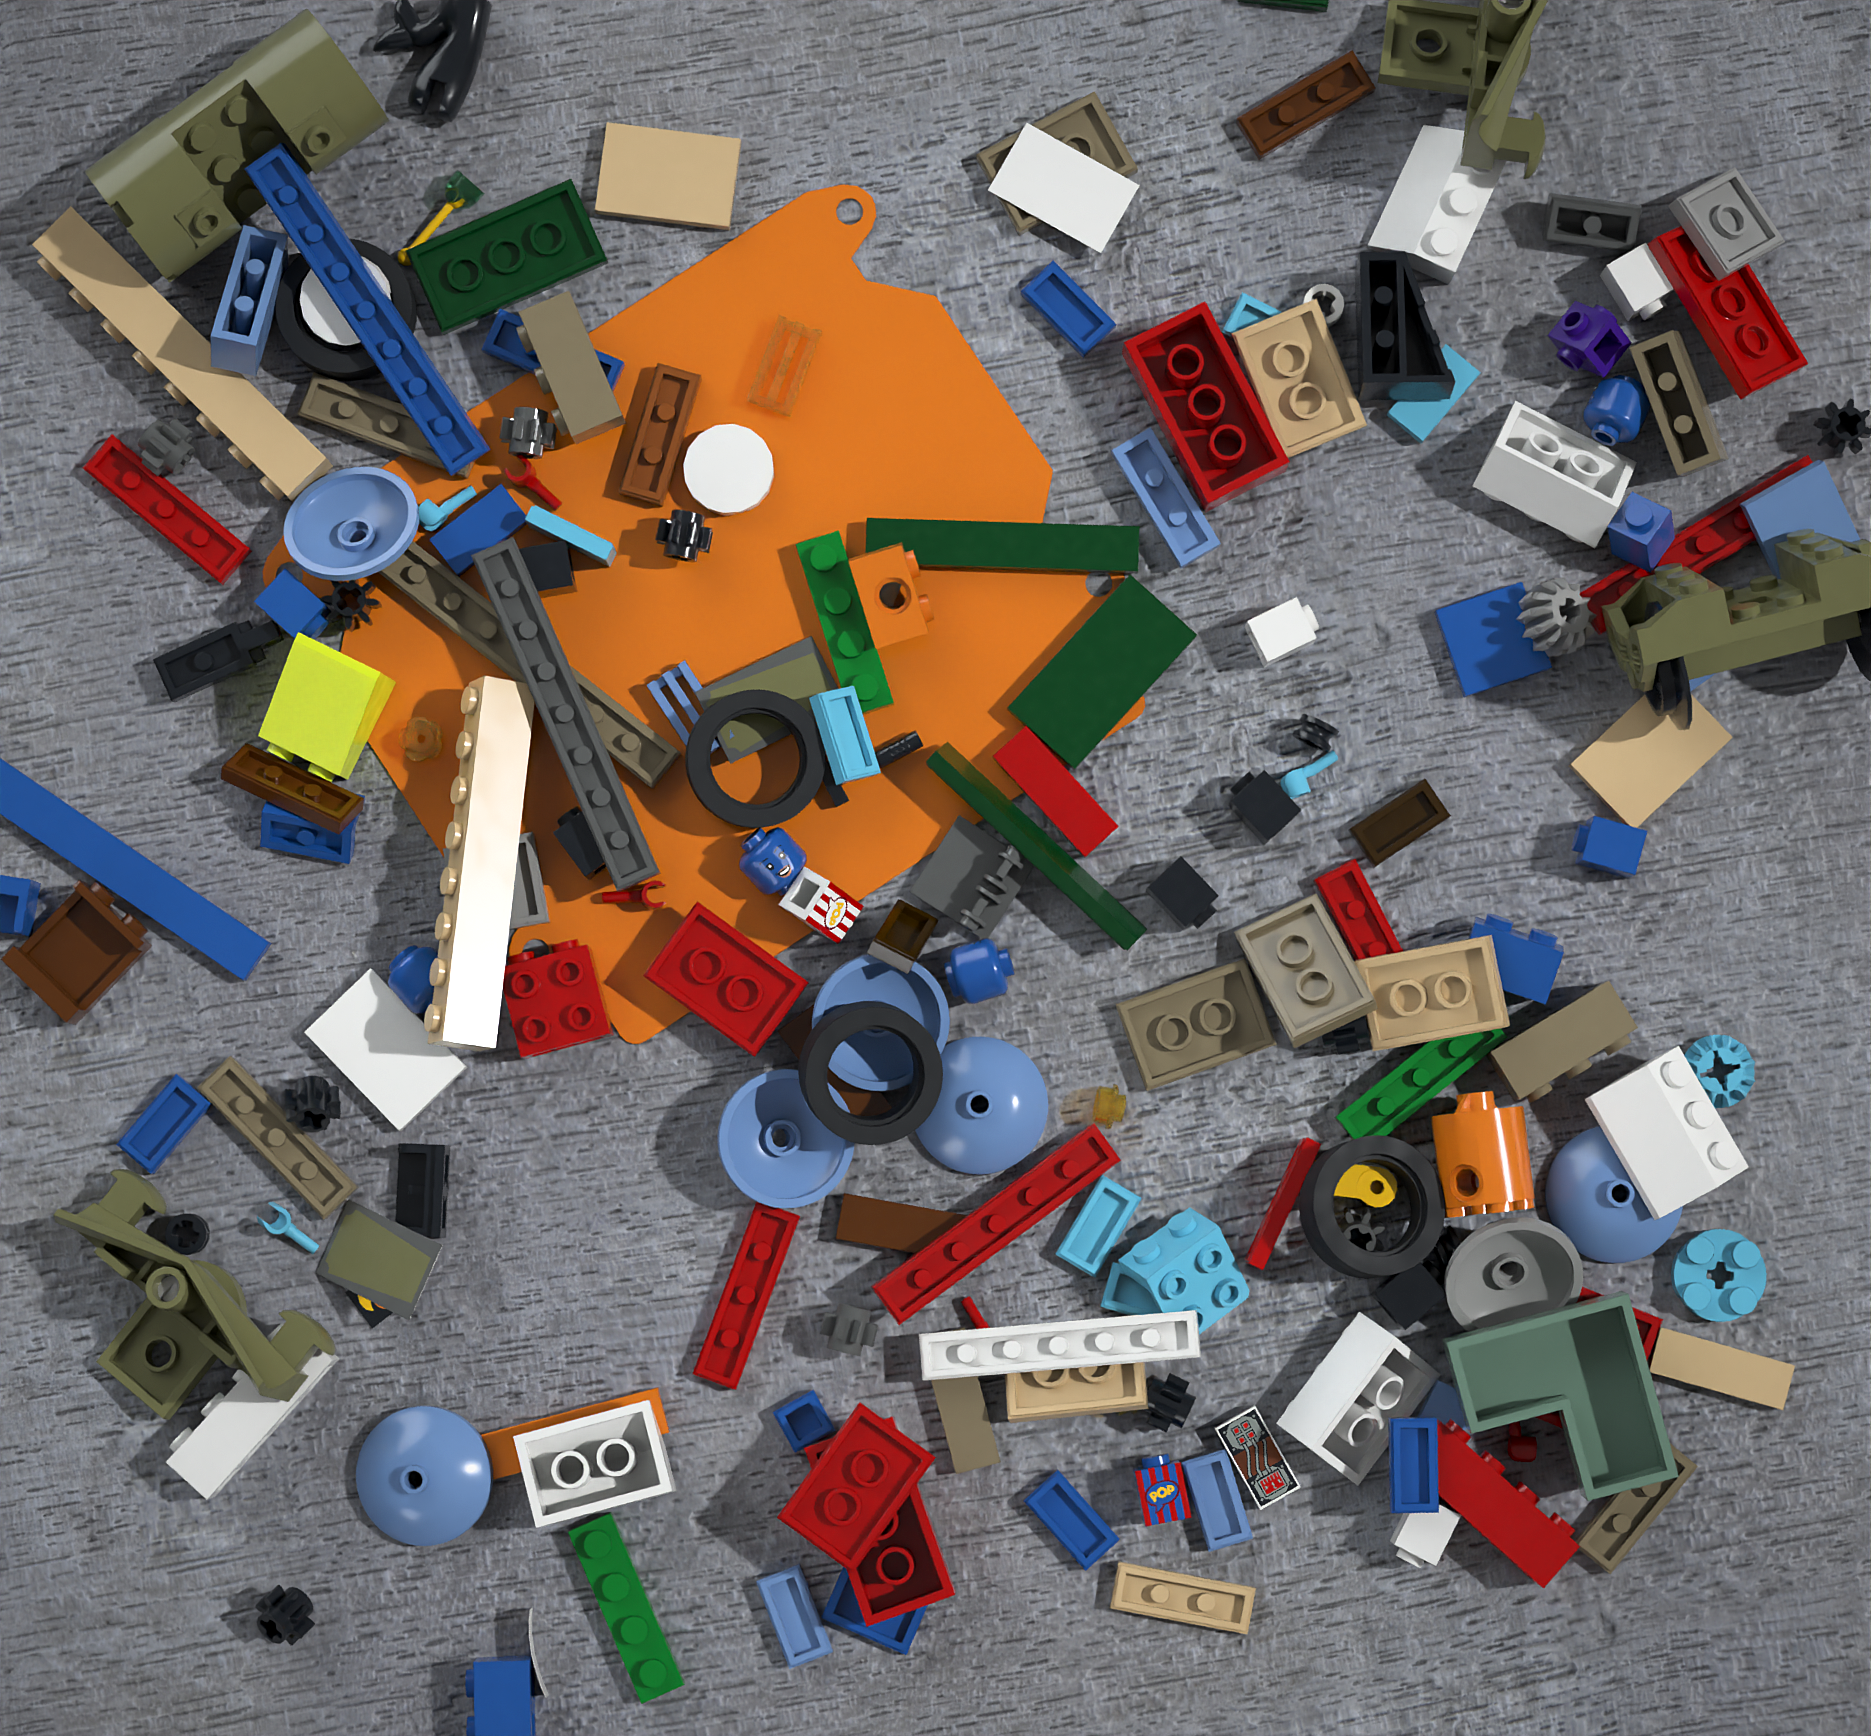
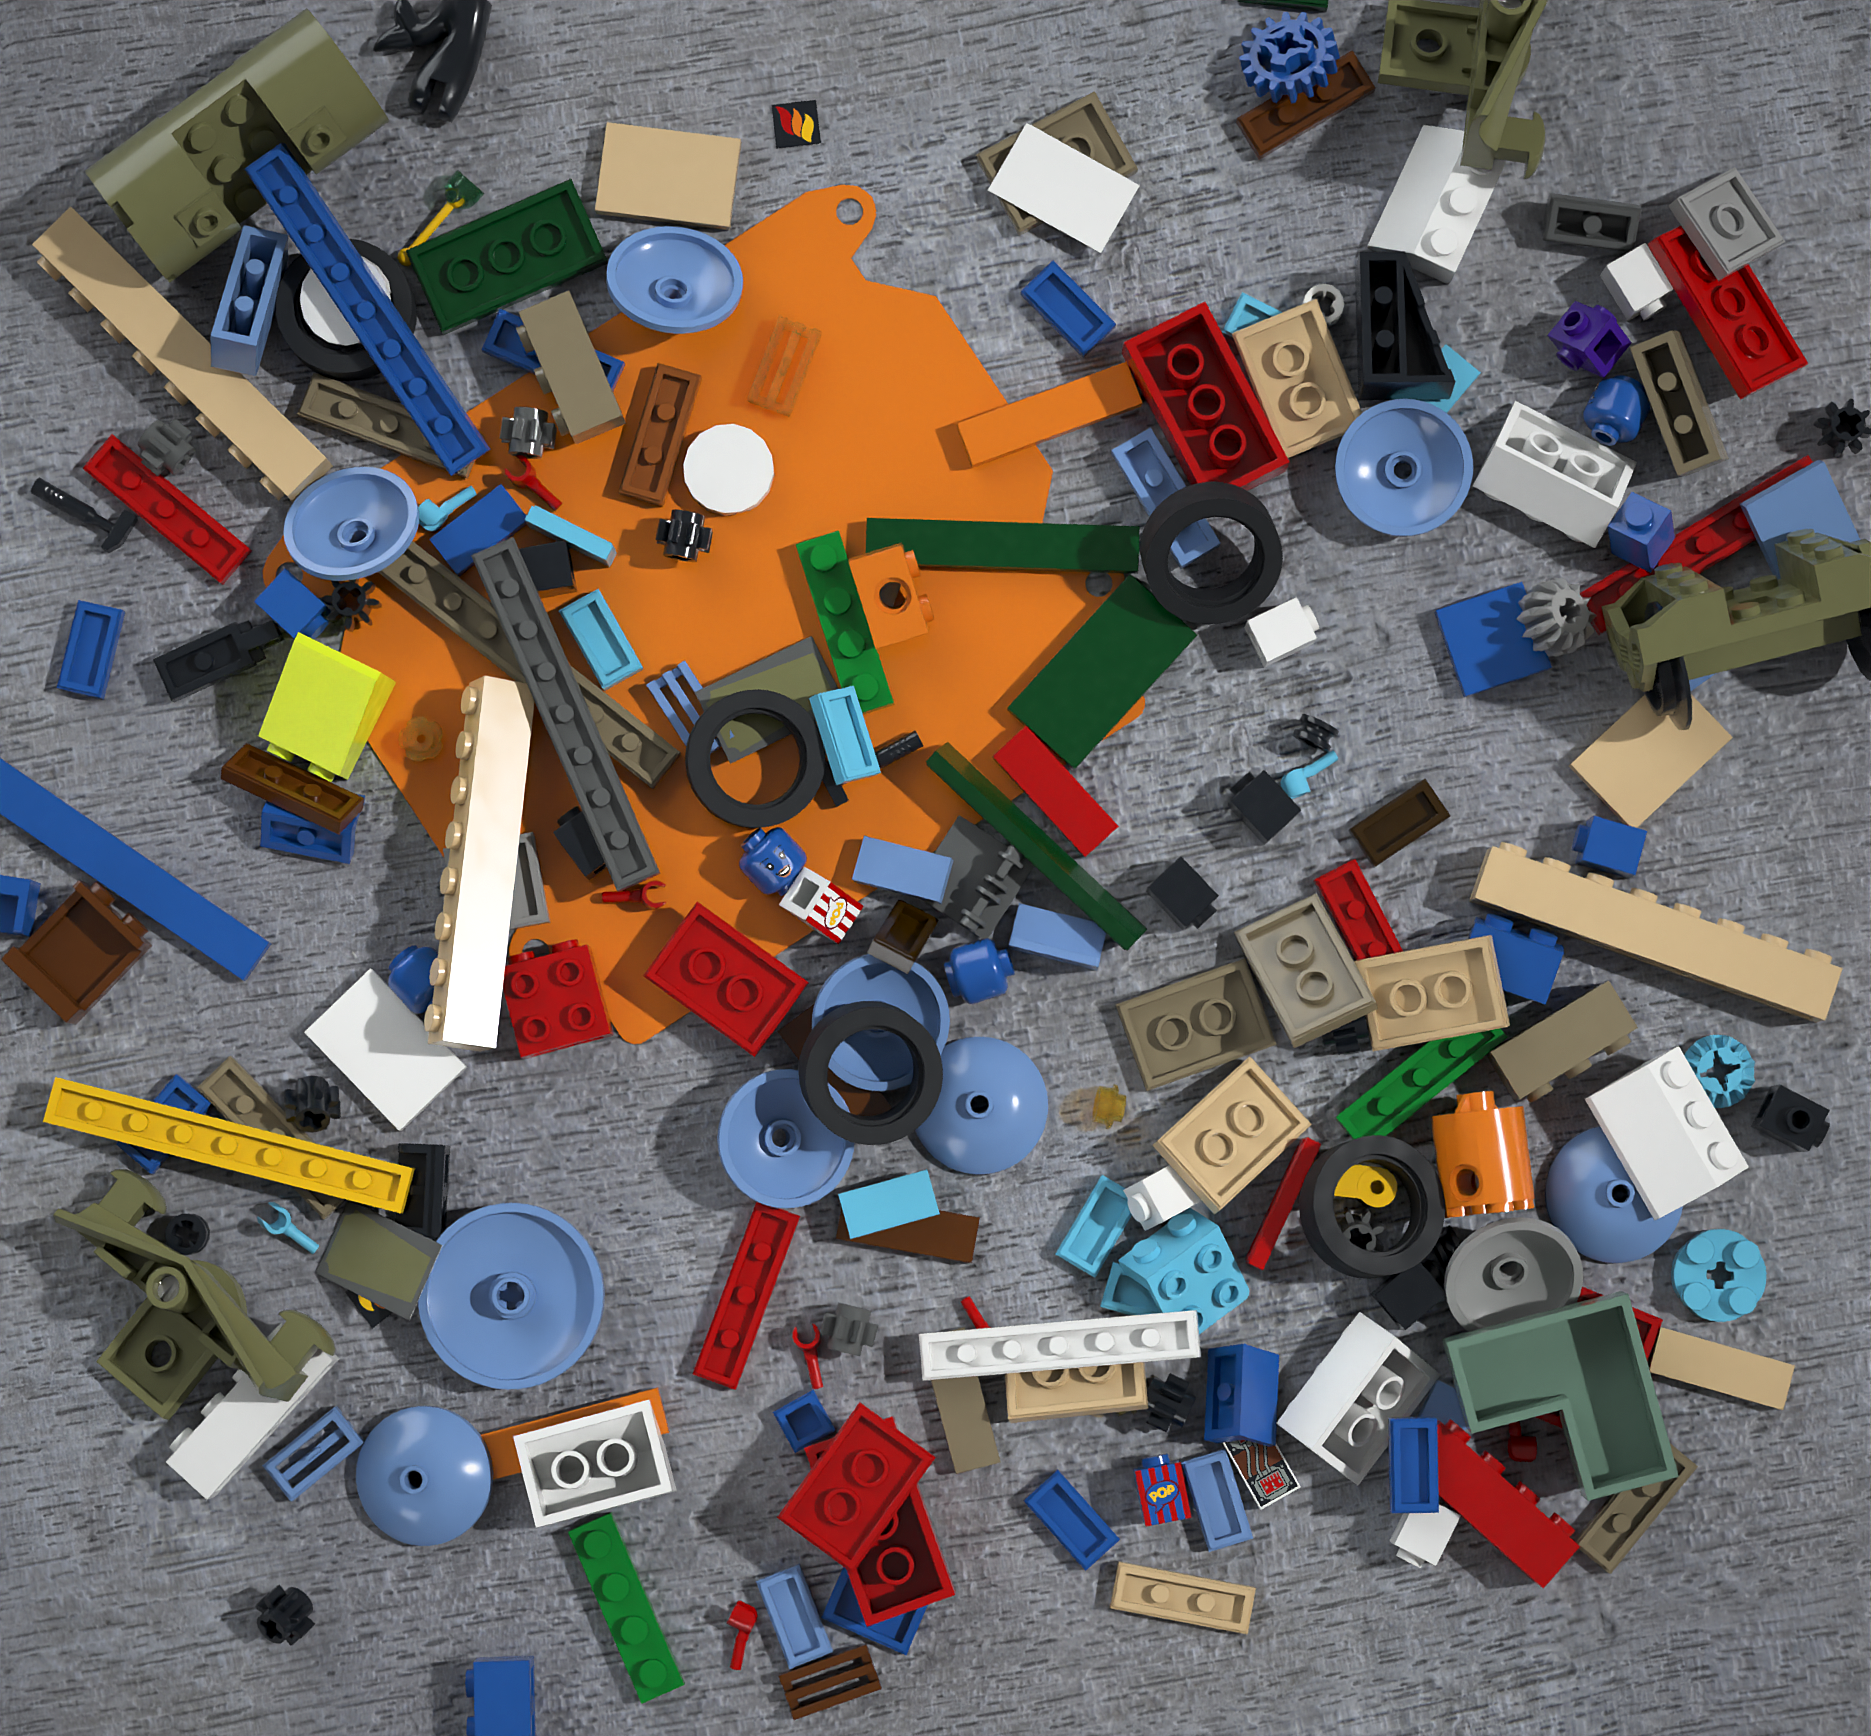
(83, 512): none -> black piece
(91, 649): none -> blue tile
(228, 1145): none -> yellow plate
(345, 1429): none -> medium blue tile
(512, 1296): none -> medium blue dish
(534, 1657): white sticker -> none
(601, 639): none -> medium azure tile
(674, 280): none -> medium blue dish
(742, 1618): none -> red hand
(792, 1695): none -> reddish brown tile
(796, 124): none -> black sticker
(811, 1356): none -> red hand
(888, 1204): none -> medium azure tile
(902, 869): none -> medium blue tile
(995, 1223): red tile -> none
(1049, 414): none -> orange tile
(1057, 937): none -> medium blue panel
(1159, 1197): none -> white brick
(1224, 602): none -> black tyre
(1232, 1135): none -> tan tile
(1241, 1395): none -> blue panel
(1289, 57): none -> blue gear
(1408, 434): none -> medium blue dish
(1655, 933): none -> tan brick
(1792, 1119): none -> black brick

